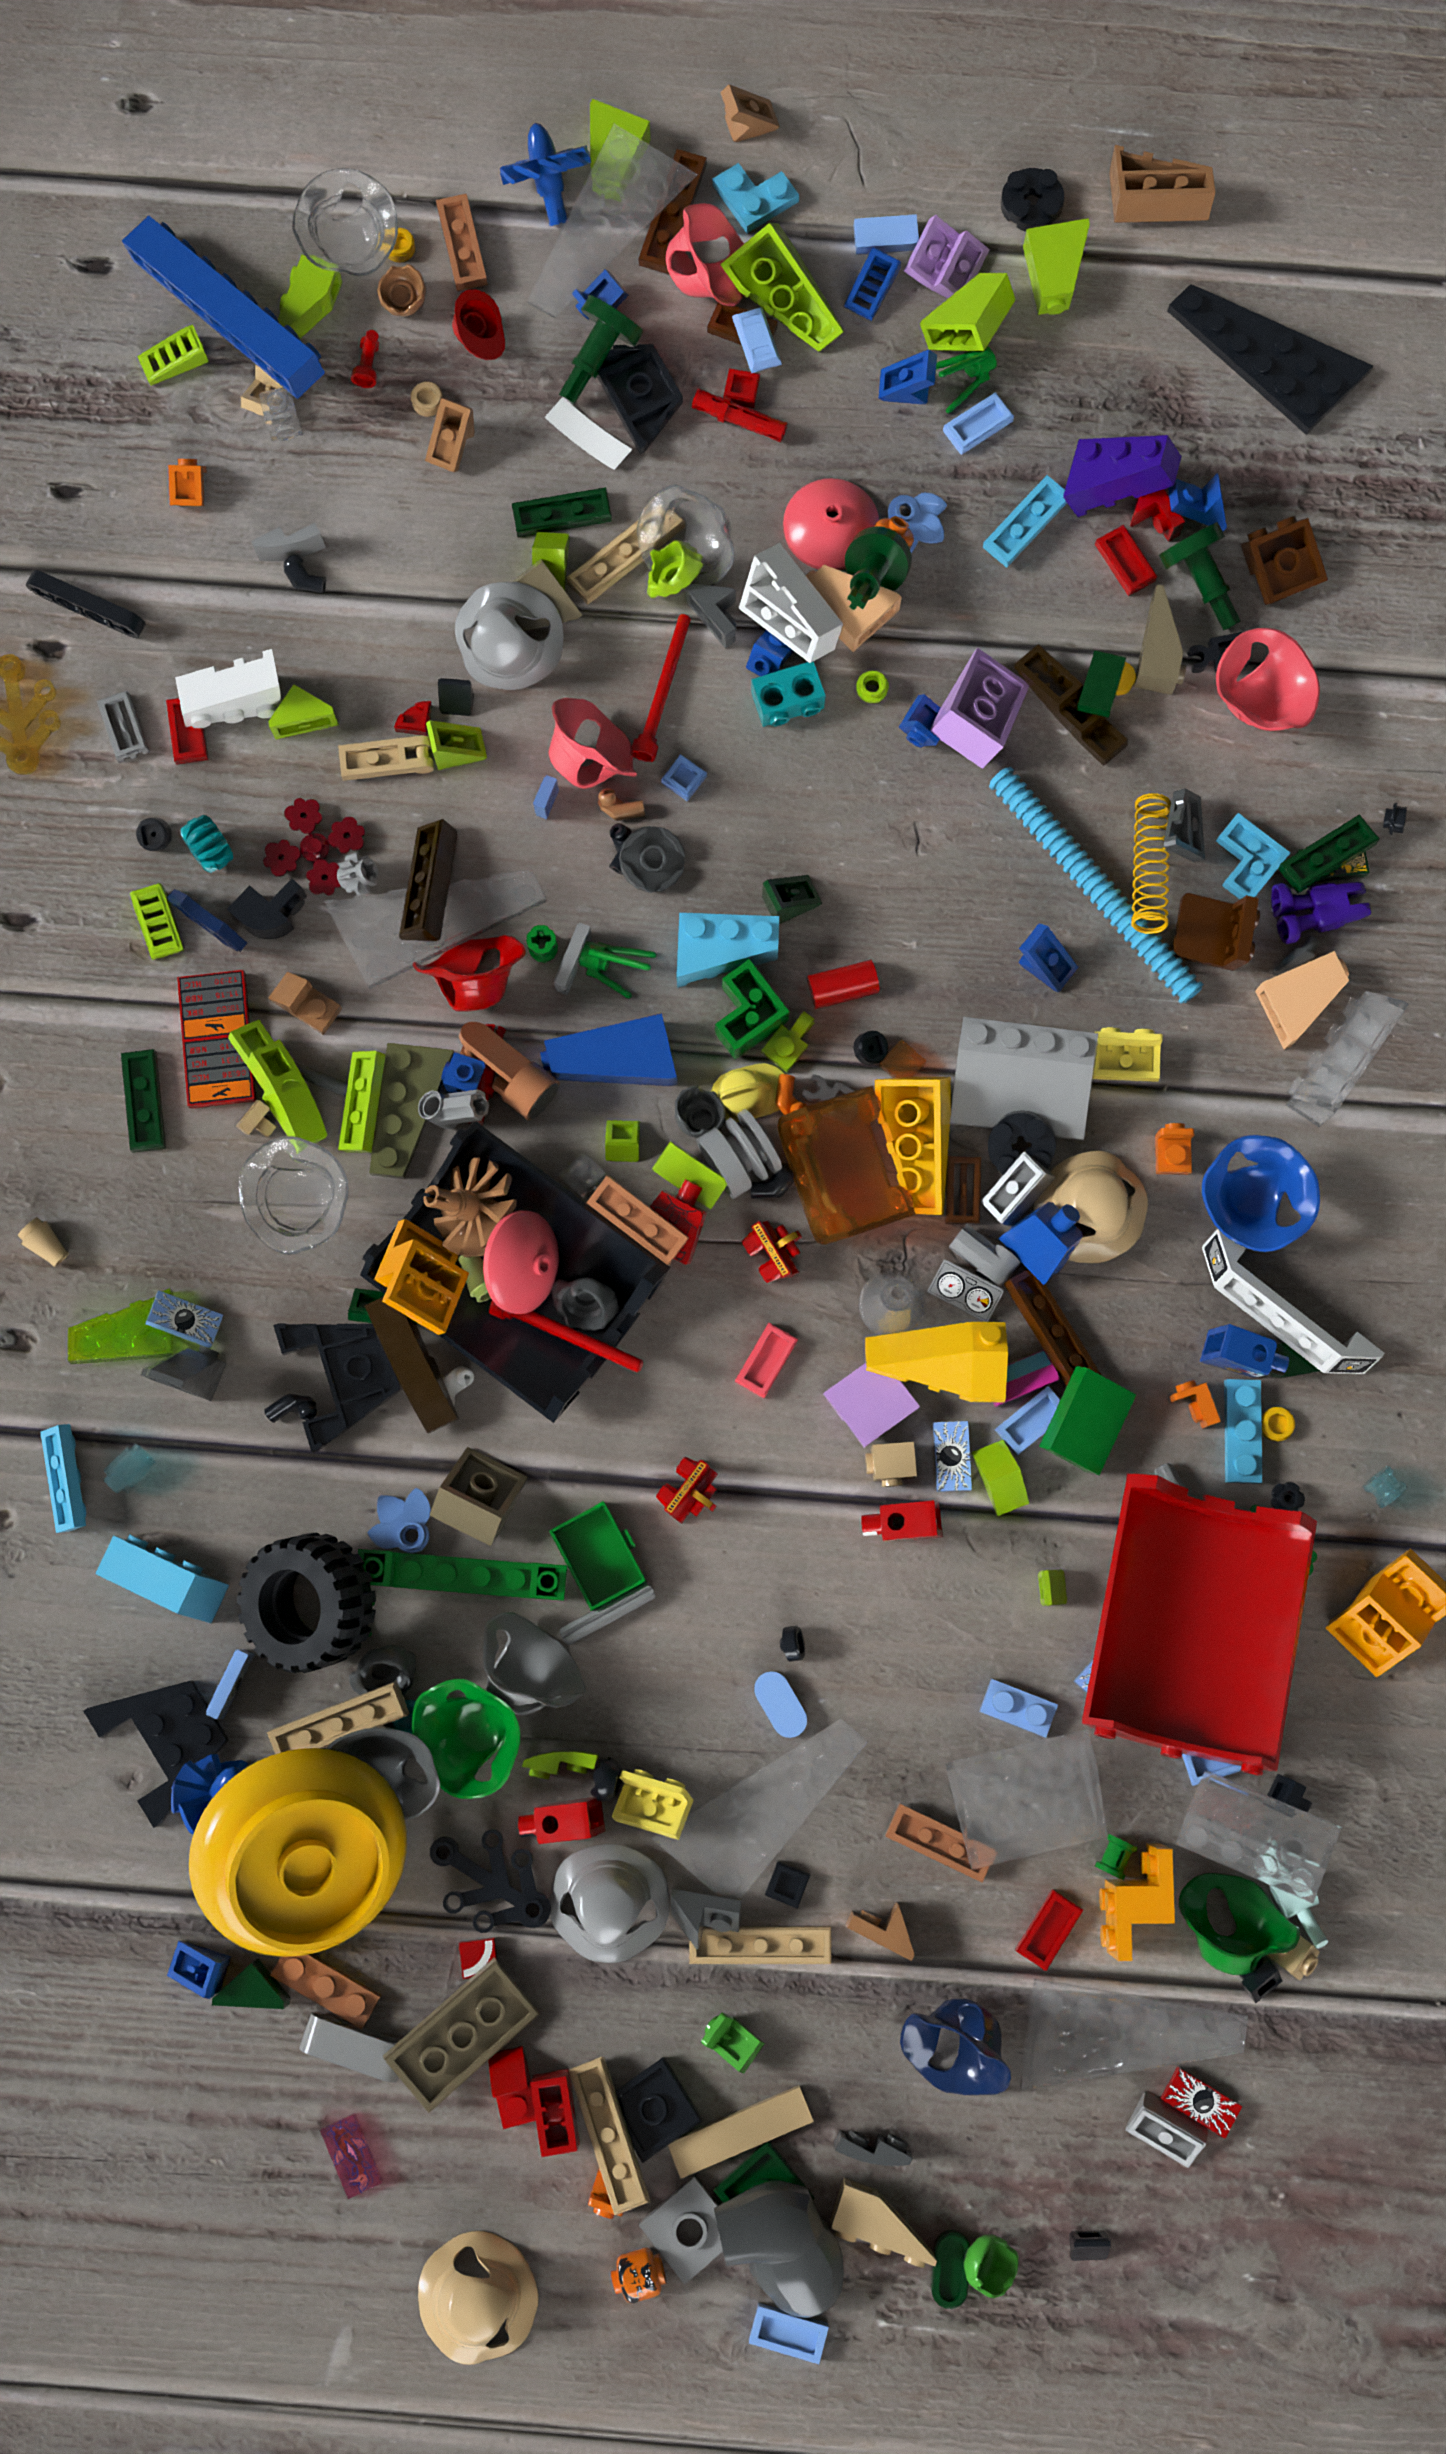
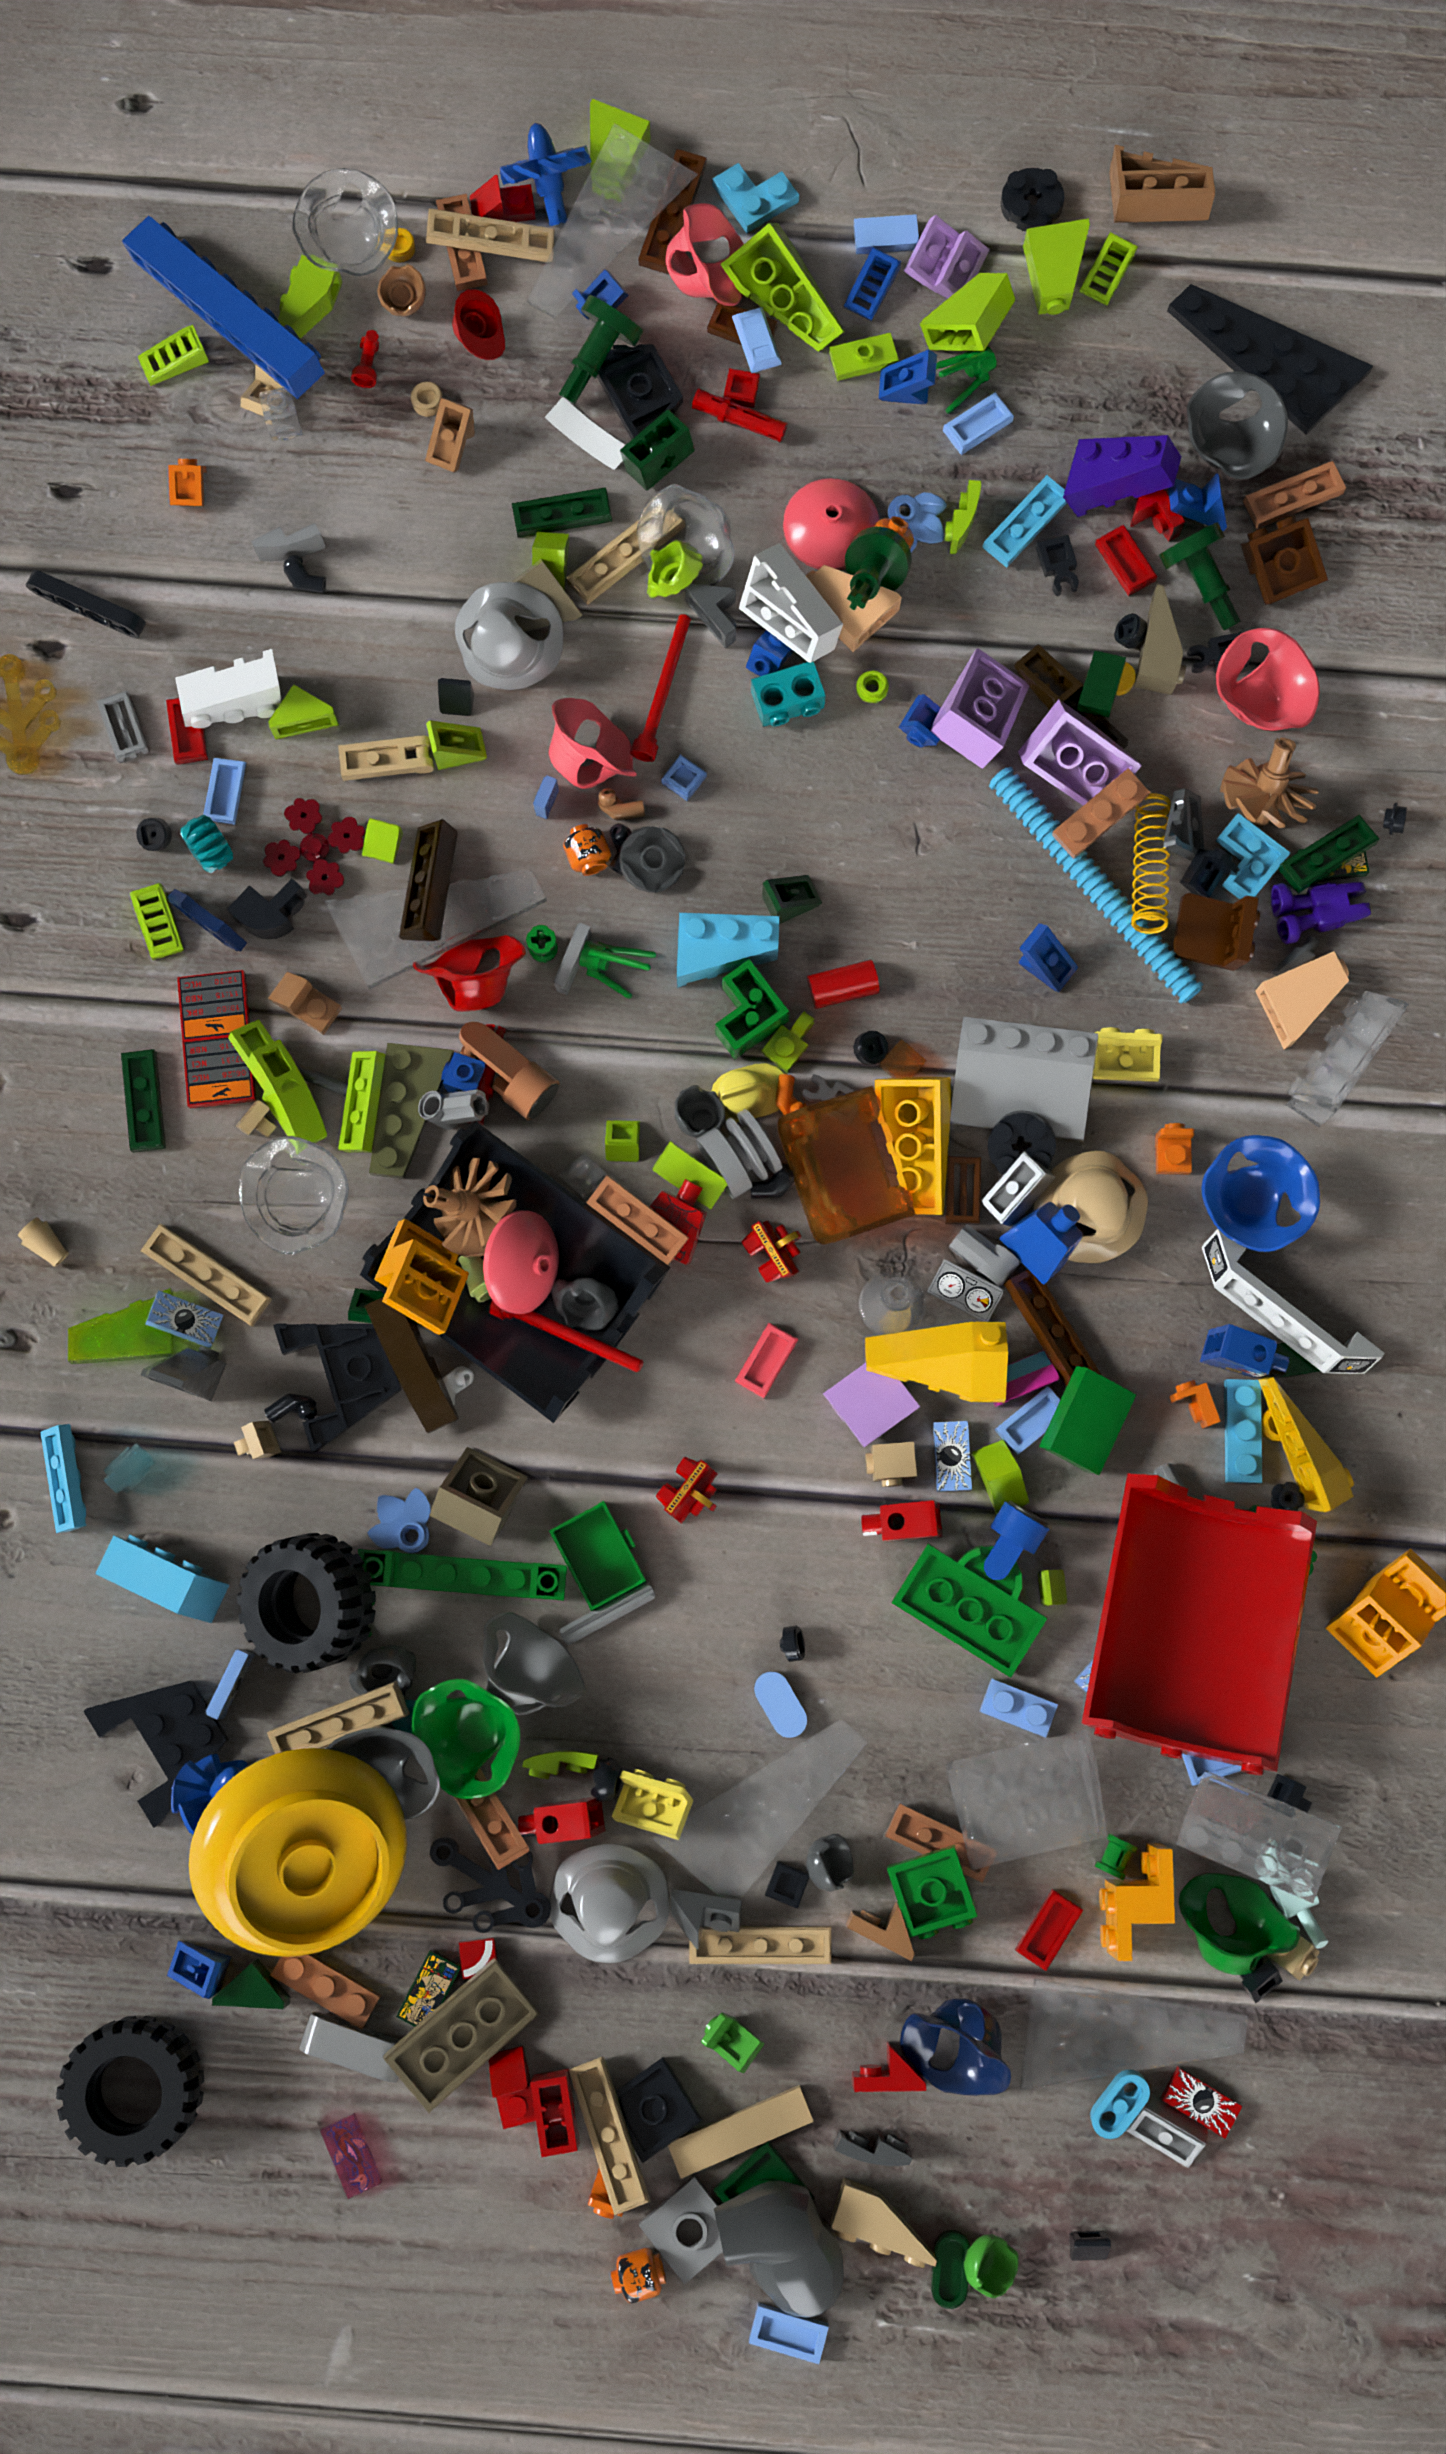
(85, 2107): none -> black tyre
(206, 1275): none -> tan tile
(224, 790): none -> light blue tile
(258, 1440): none -> tan tile
(357, 874): light grey gear -> none
(382, 840): none -> lime slope
(415, 719): red tile -> none
(429, 1988): none -> tile
(468, 2311): tan piece -> none
(489, 235): none -> tan plate
(494, 1827): none -> nougat plate
(504, 203): none -> red slope
(587, 850): none -> orange head
(614, 1054): blue slope -> none
(657, 450): none -> dark green brick
(747, 113): medium nougat slope -> none
(830, 1862): none -> dark grey hair
(863, 356): none -> lime plate
(898, 2078): none -> red slope
(933, 1892): none -> green plate
(963, 518): none -> lime slope
(978, 1595): none -> green plate
(1058, 560): none -> black plate
(1074, 754): none -> lavender slope
(1100, 813): none -> nougat plate
(1120, 247): none -> lime slope
(1122, 2103): none -> medium azure plate
(1130, 630): none -> black tile
(1207, 871): none -> black bracket
(1239, 446): none -> dark grey piece
(1266, 788): none -> medium nougat piece
(1294, 494): none -> nougat plate
(1310, 1459): none -> yellow wedge
(1384, 1487): clear light blue wheel -> none

